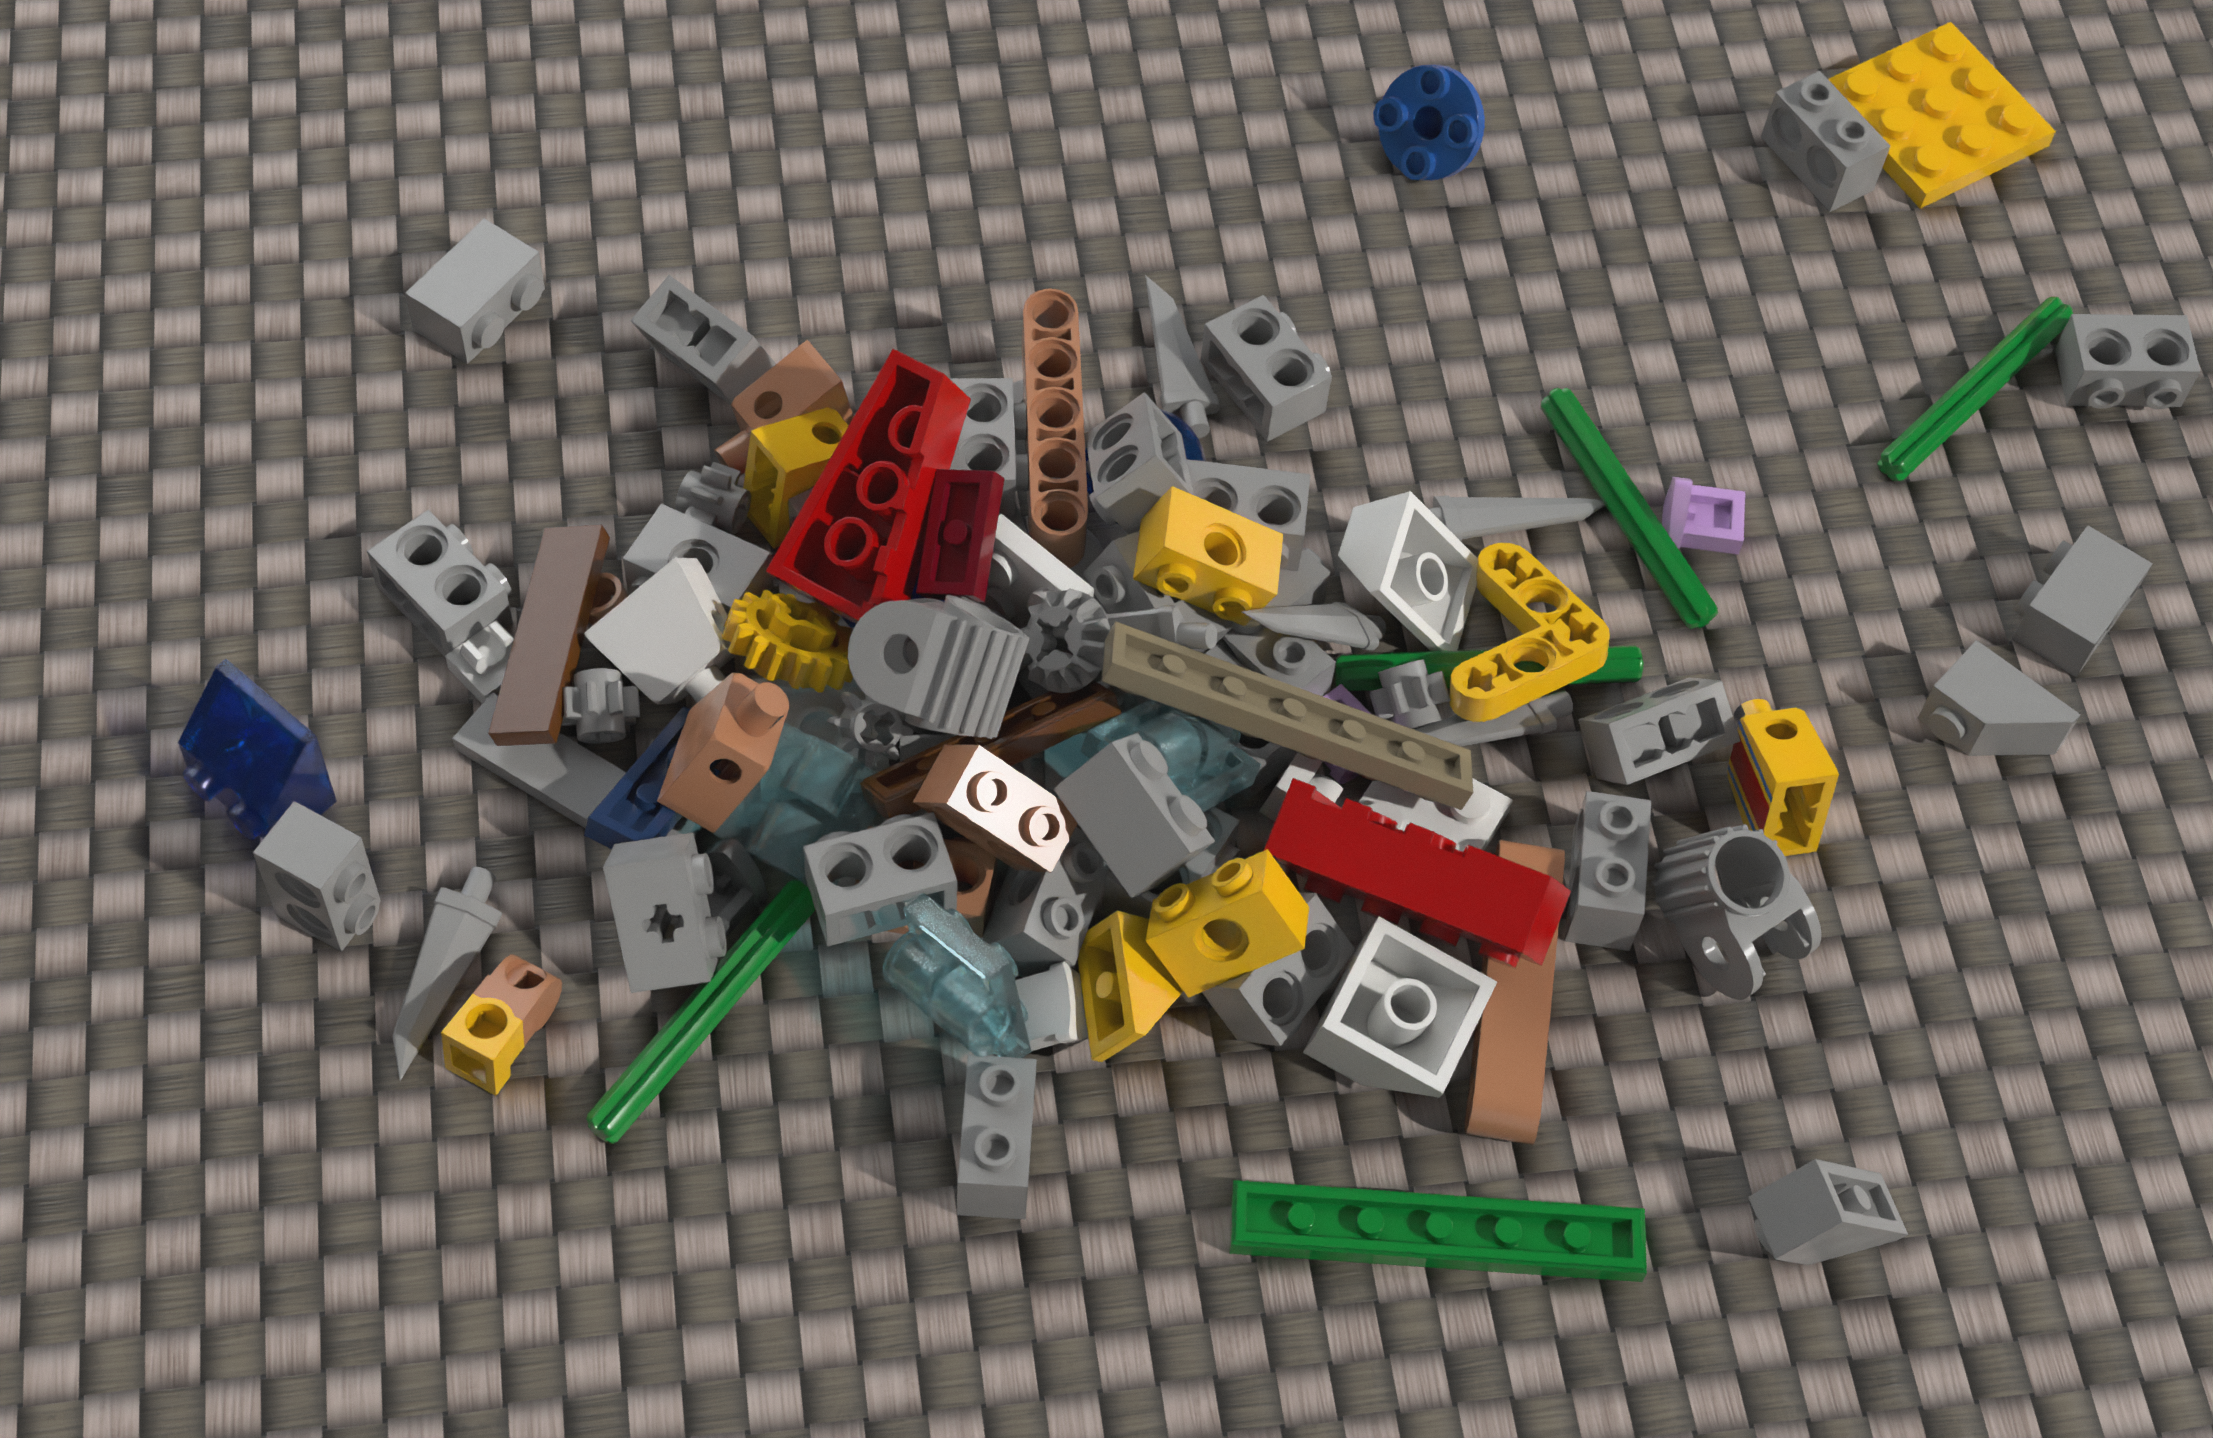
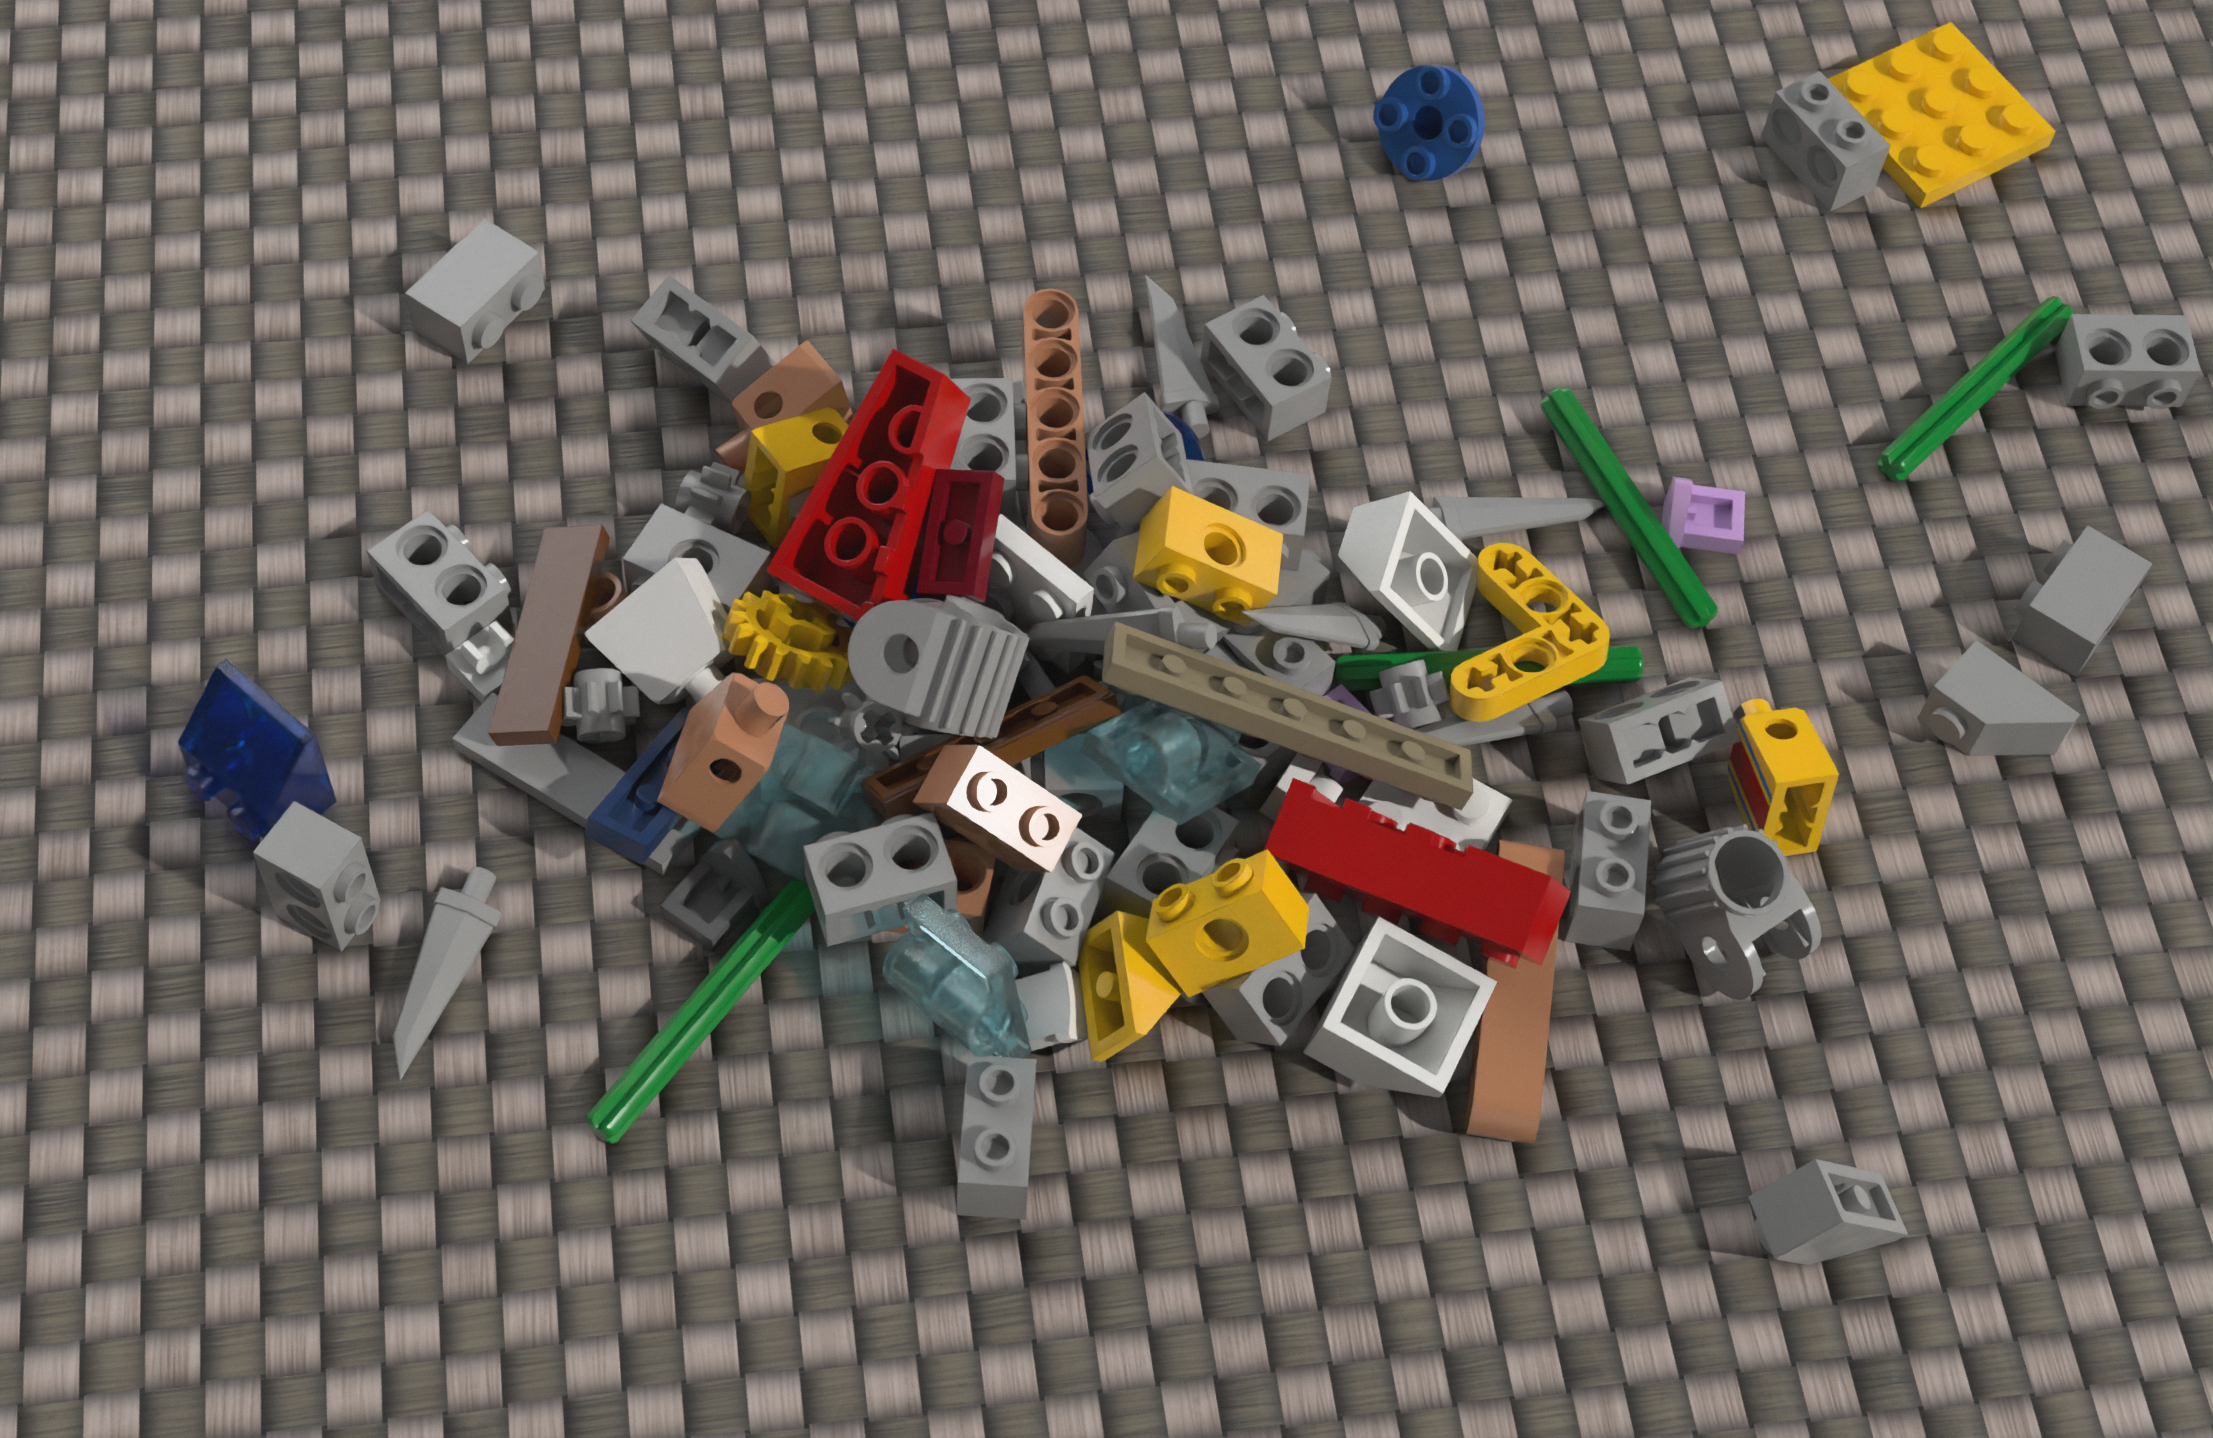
(499, 1022): leg -> none
(654, 947): light grey brick -> none
(1086, 638): light grey gear -> none
(1135, 813): light grey brick -> none
(1438, 1231): green tile -> none

